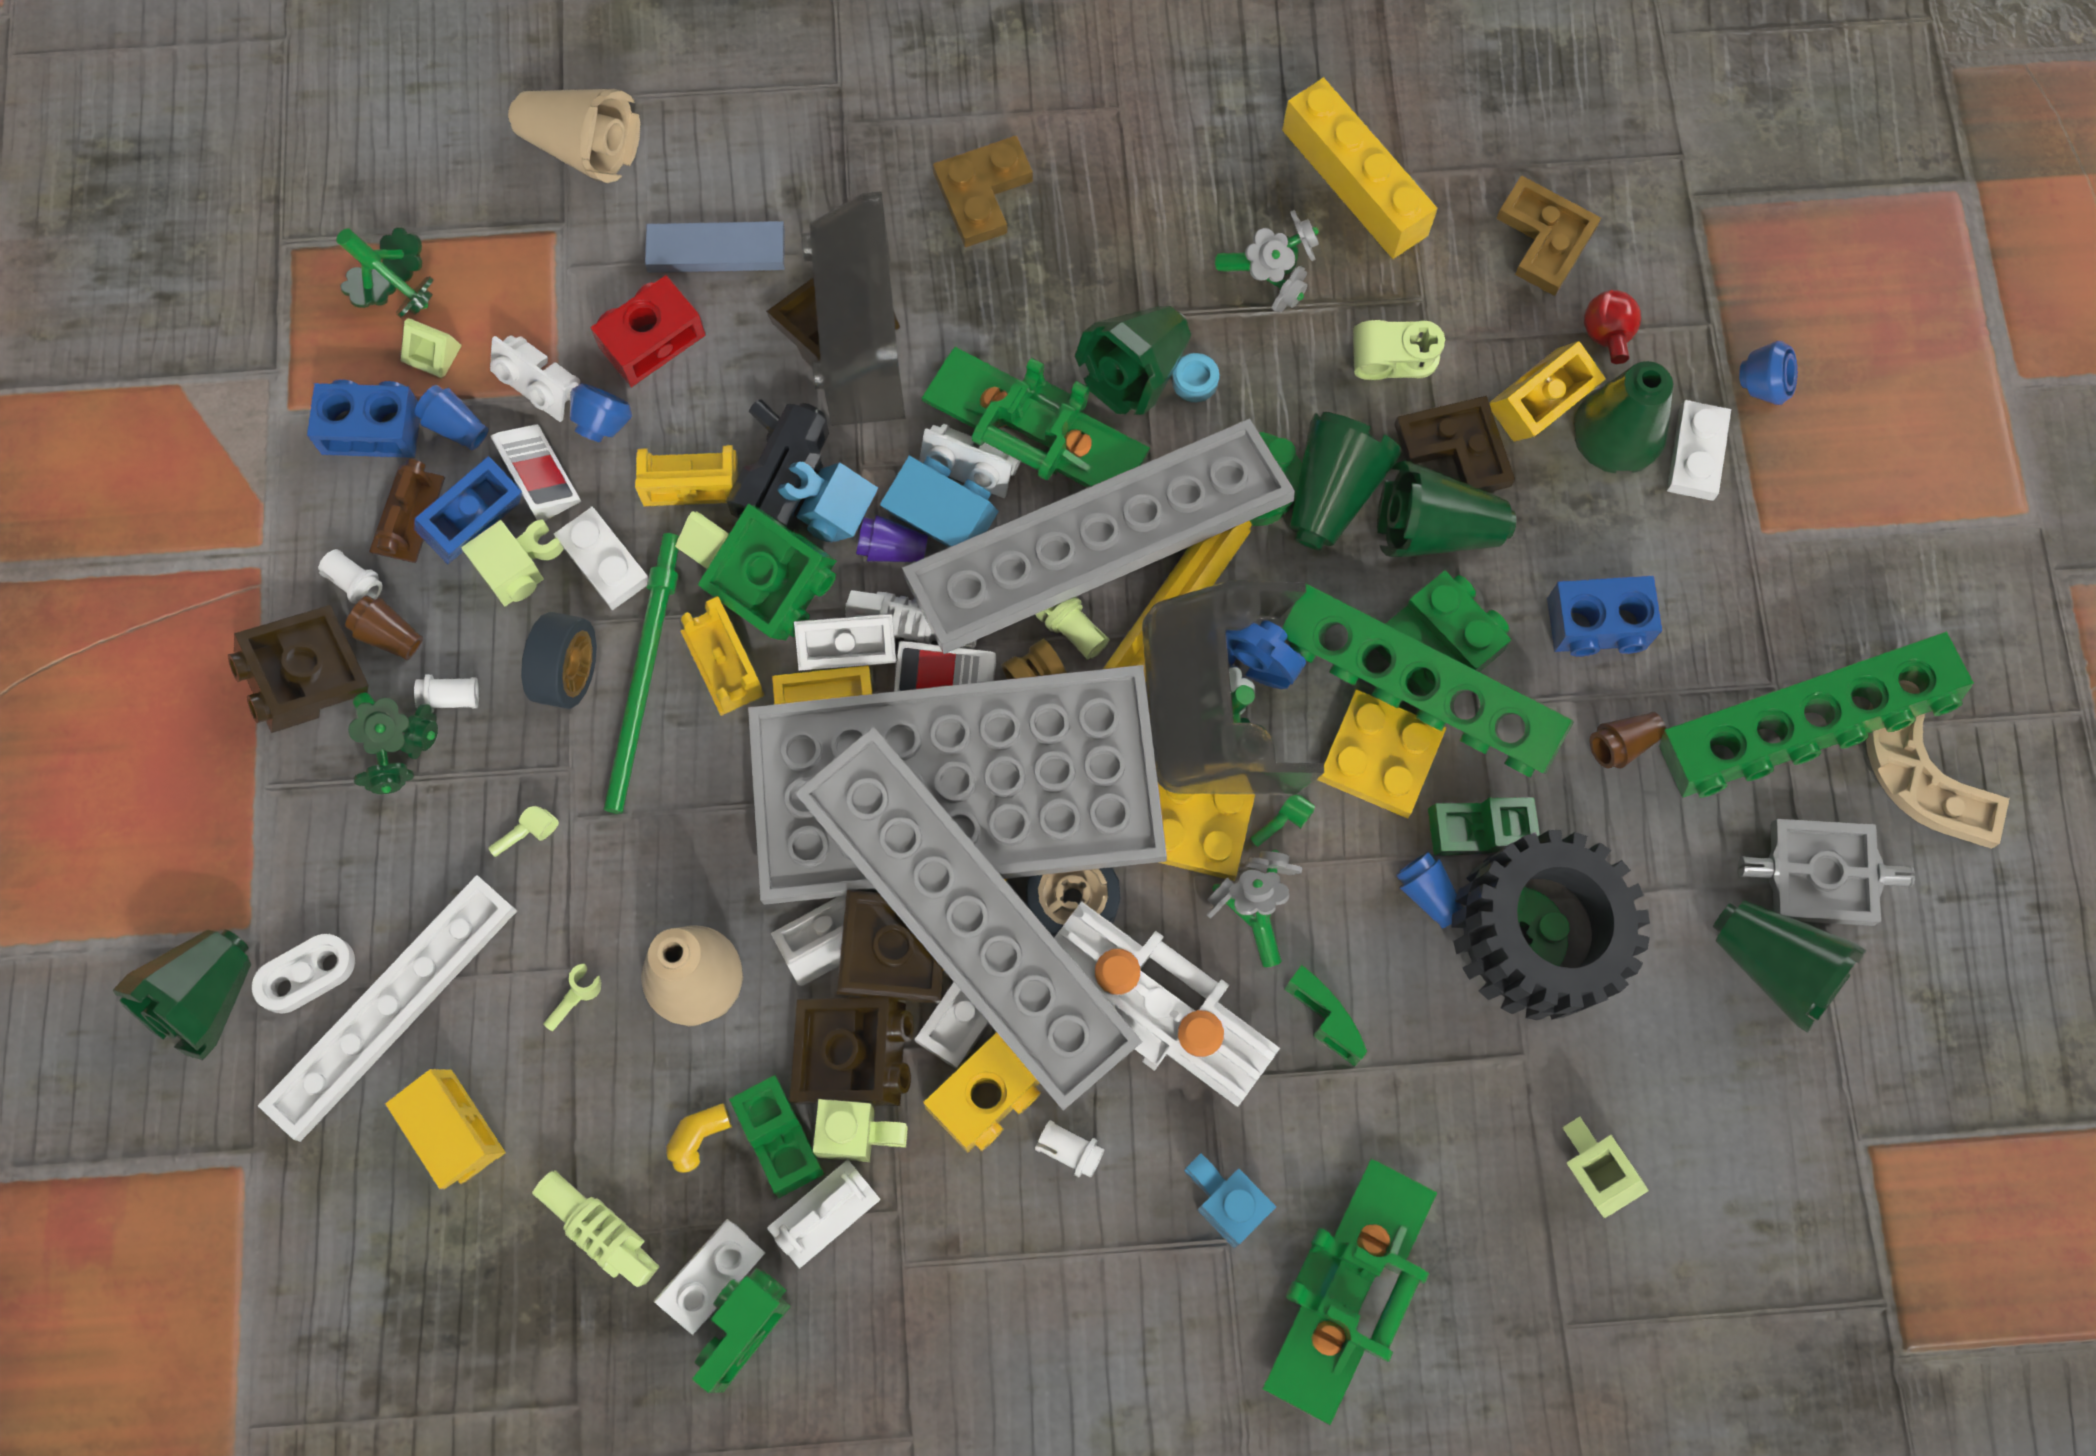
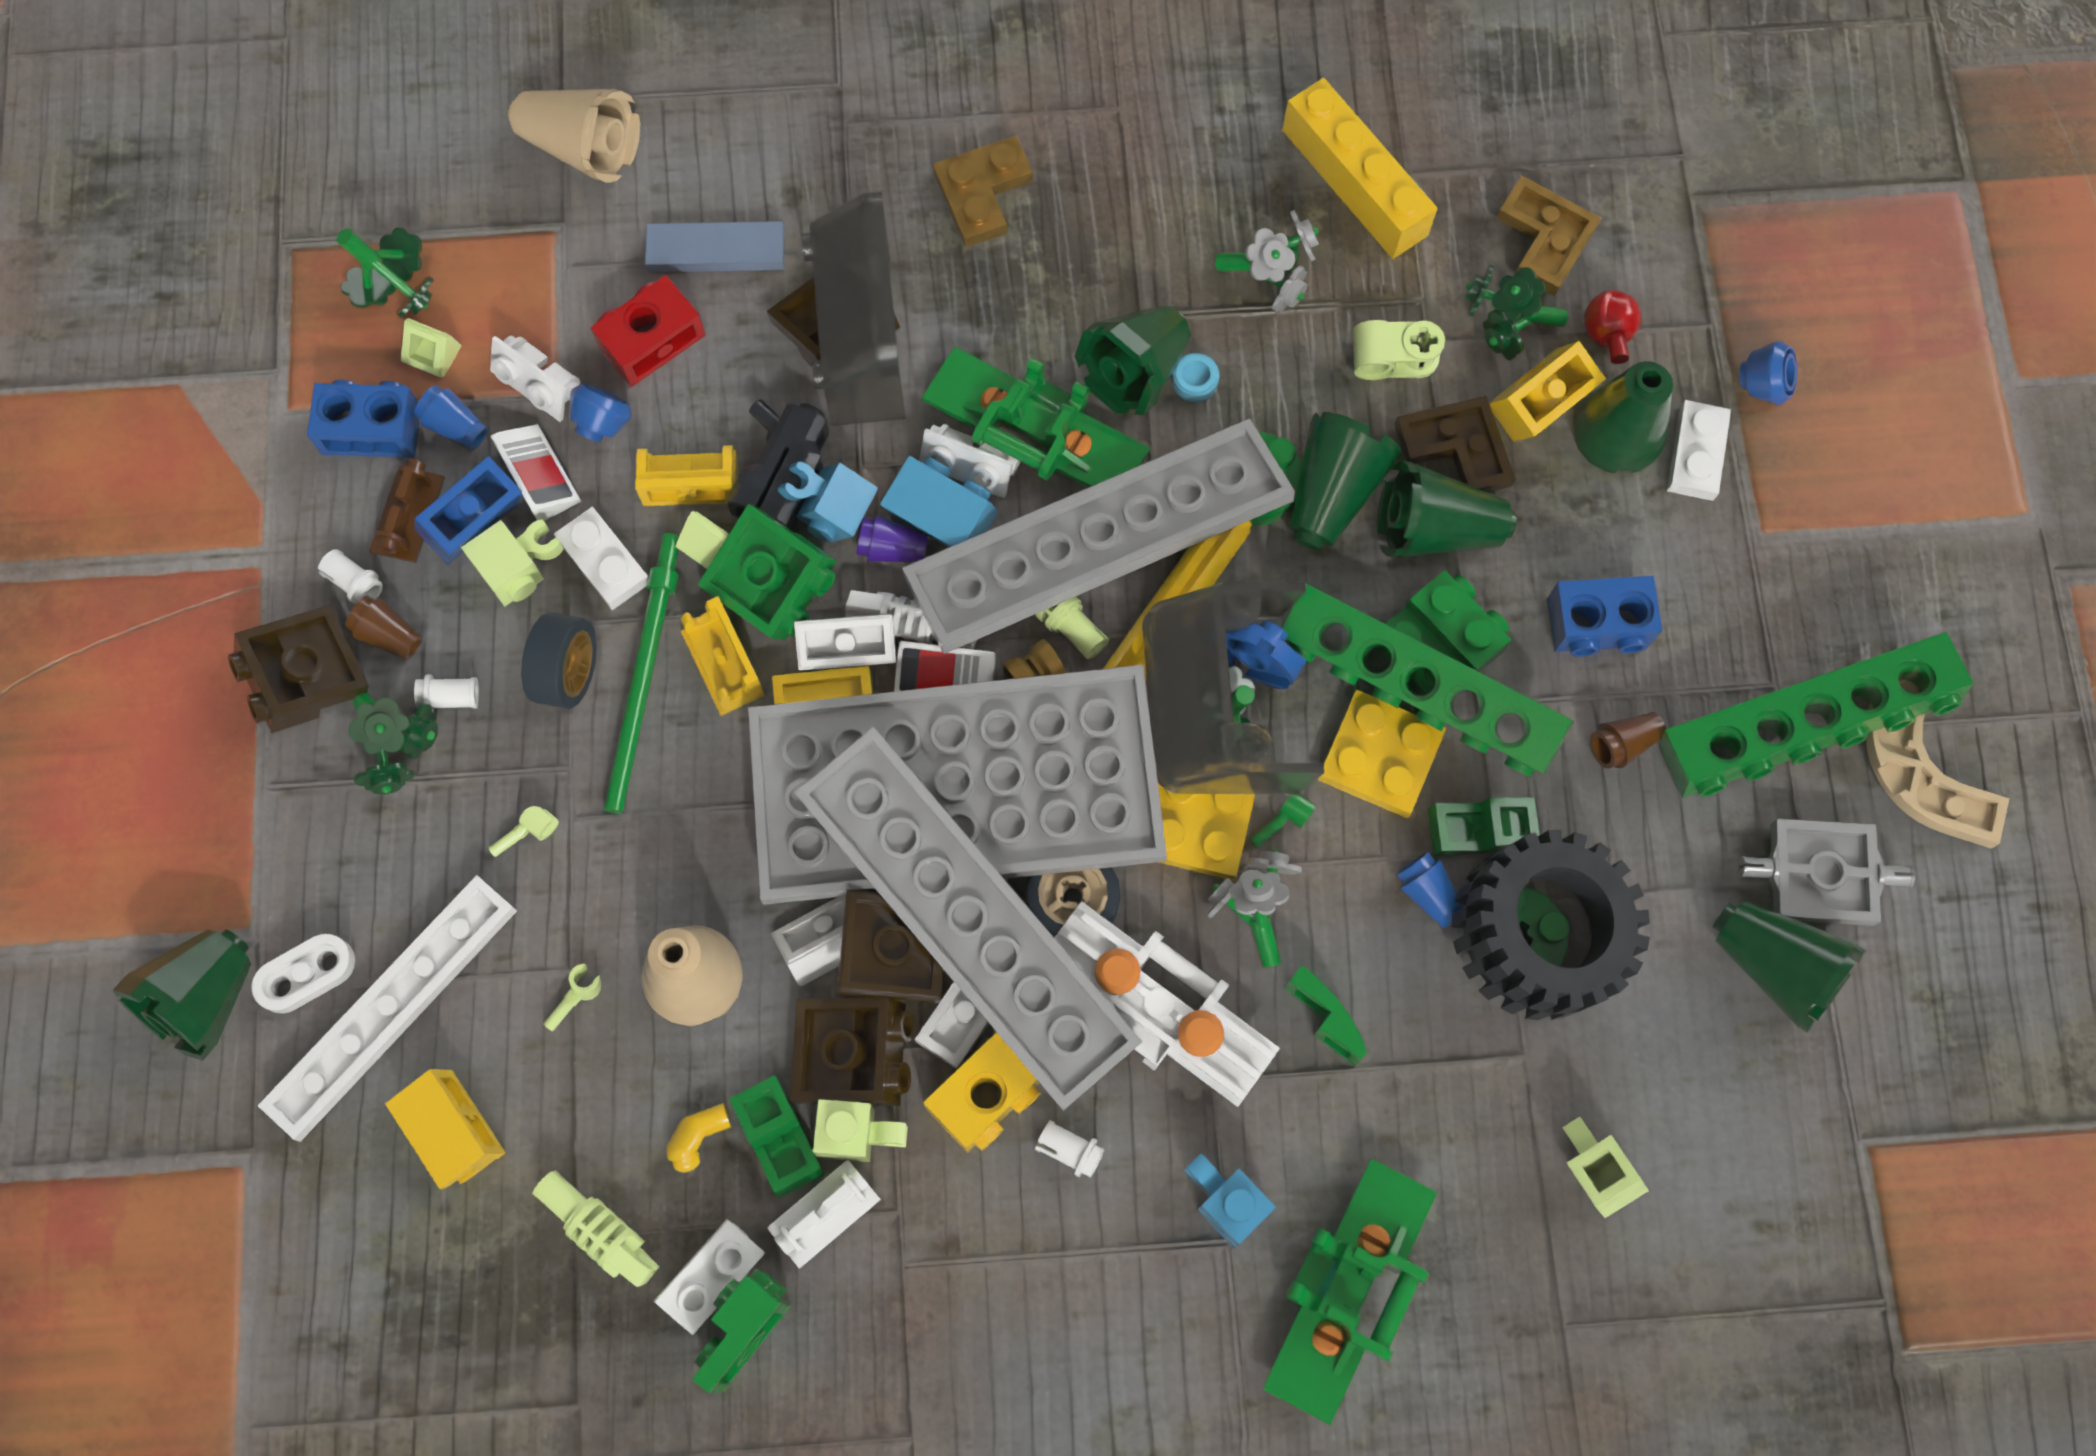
(1517, 299): none -> dark green plant

